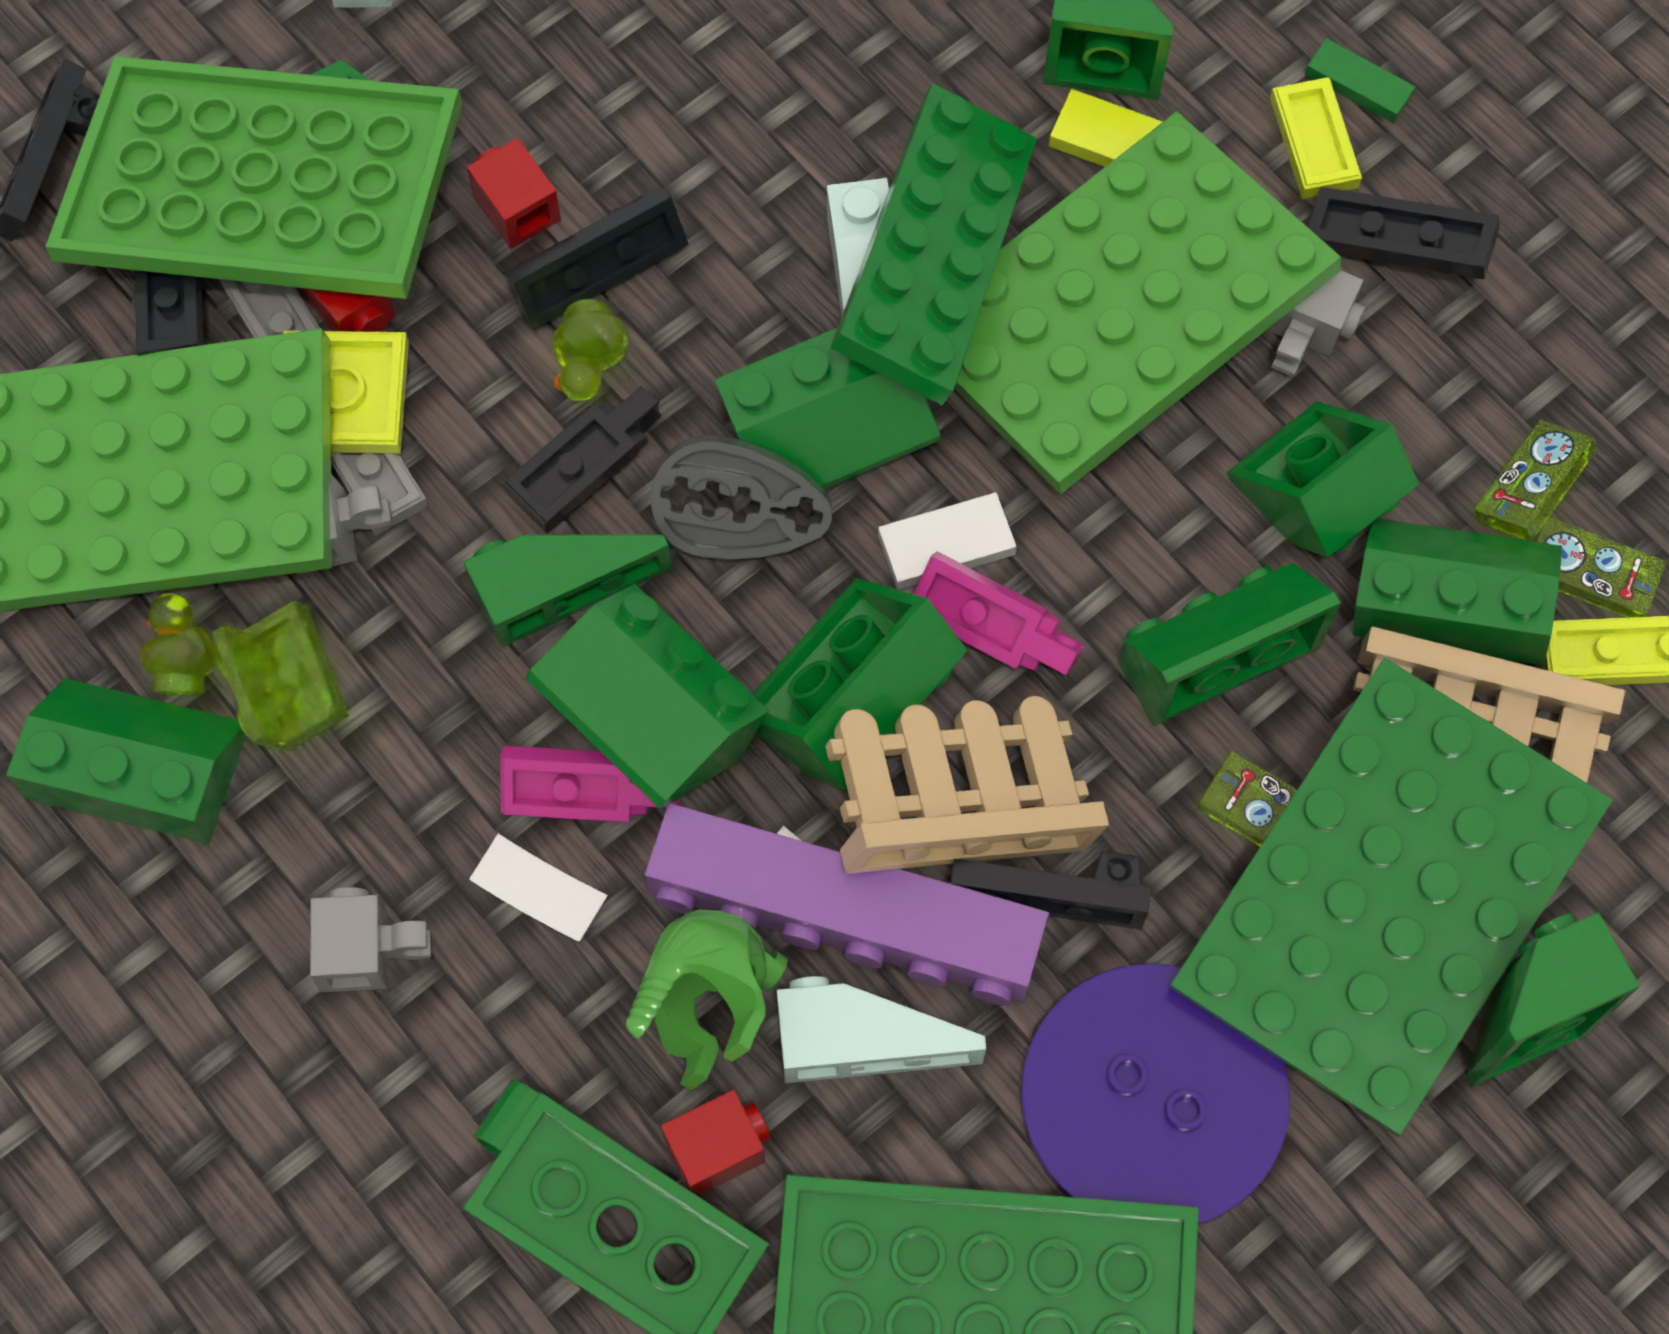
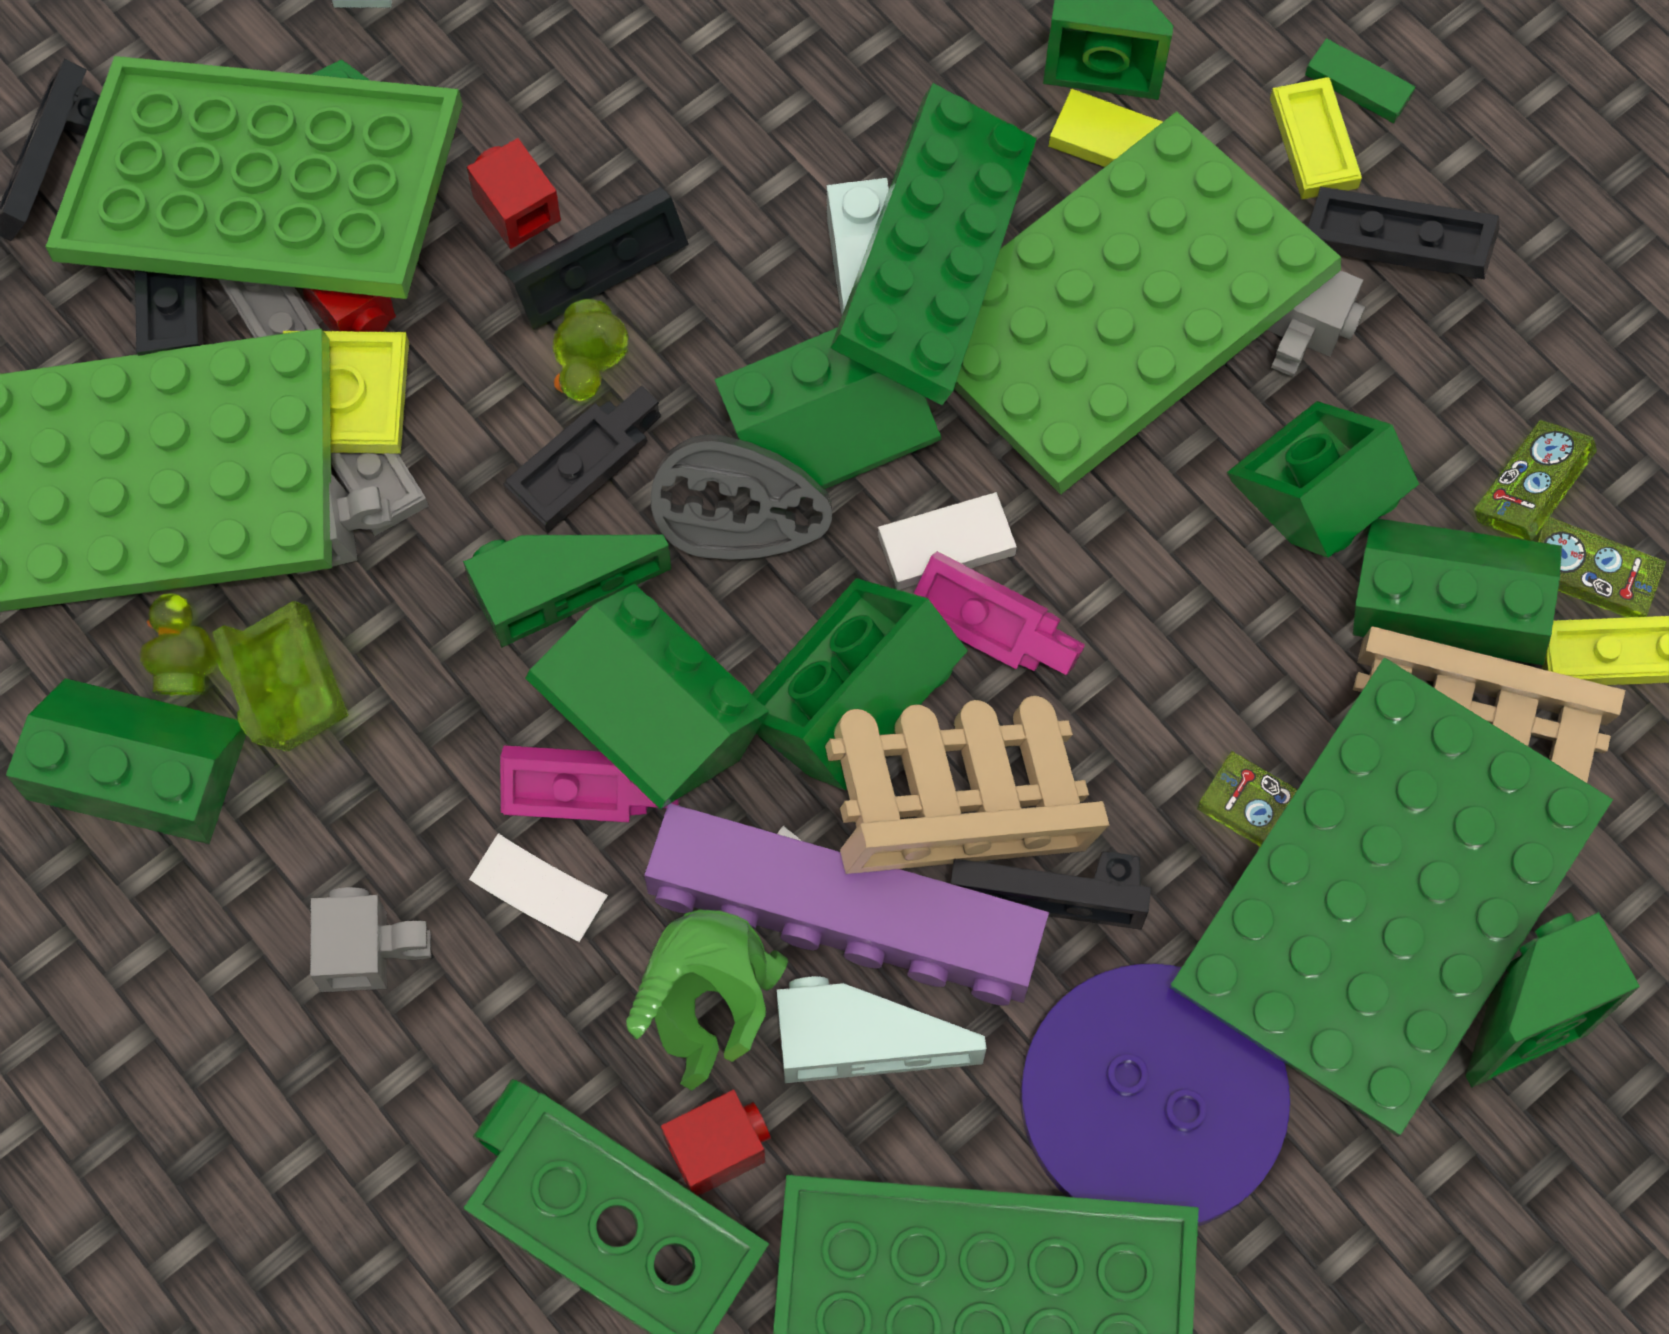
(1226, 640): green slope -> none

